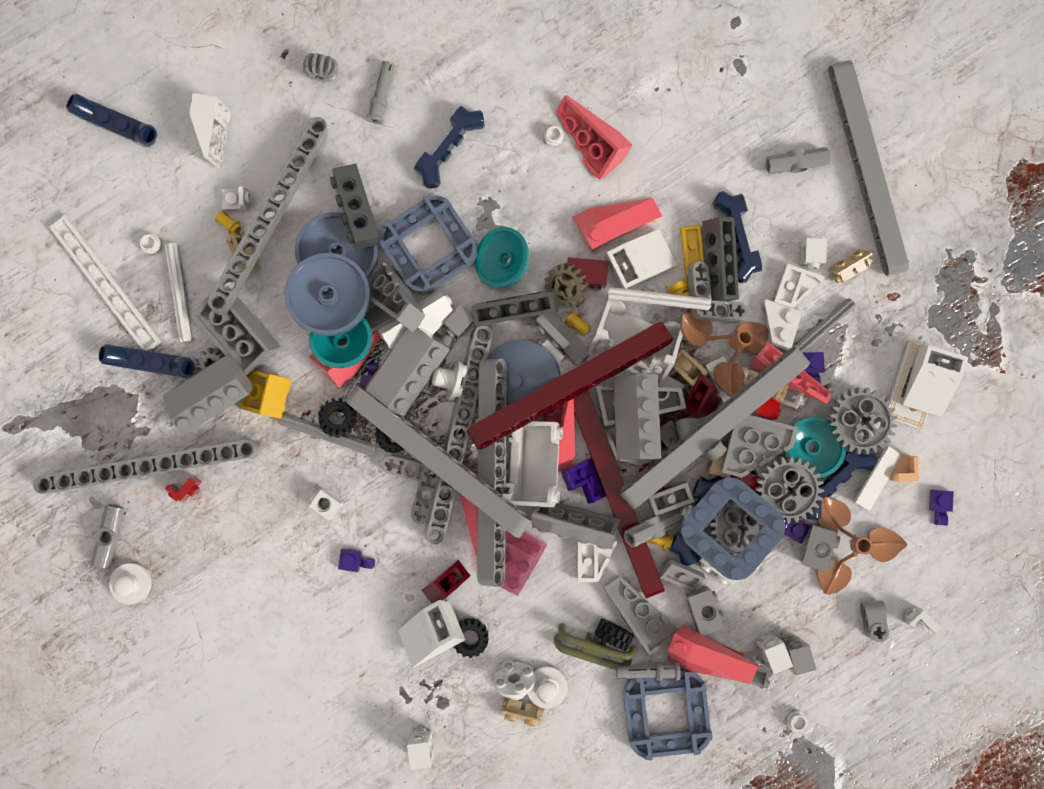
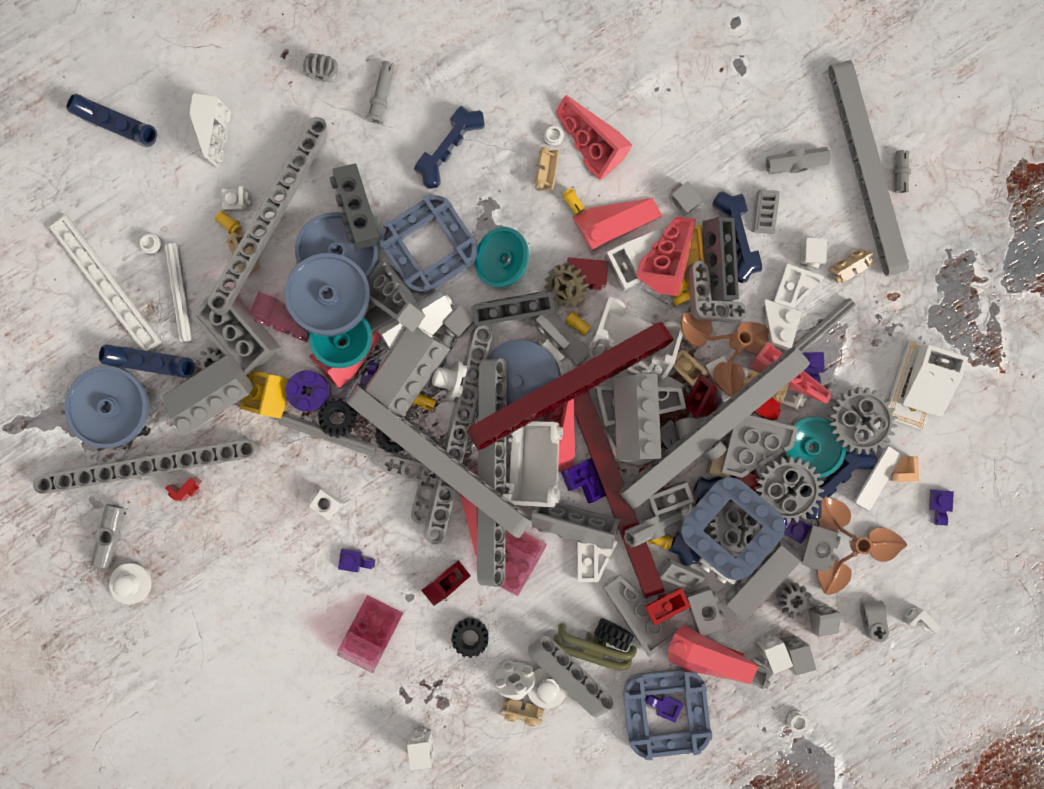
(106, 407): none -> sand blue dish
(274, 311): none -> clear pink slope
(297, 390): none -> dark purple brick
(369, 634): none -> clear pink slope
(425, 402): none -> yellow pin
(430, 632): white slope -> none
(546, 175): none -> tan hinge
(570, 676): none -> light grey beam
(572, 200): none -> yellow pin
(658, 671): light grey pin -> none
(659, 298): white axle -> none
(666, 262): none -> coral wedge
(666, 706): none -> dark purple plate
(667, 606): none -> red slope
(685, 198): none -> light grey brick
(757, 587): none -> light grey wedge
(773, 211): none -> light grey slope
(795, 607): none -> light grey gear
(824, 620): none -> light grey slope
(902, 171): none -> light grey pin

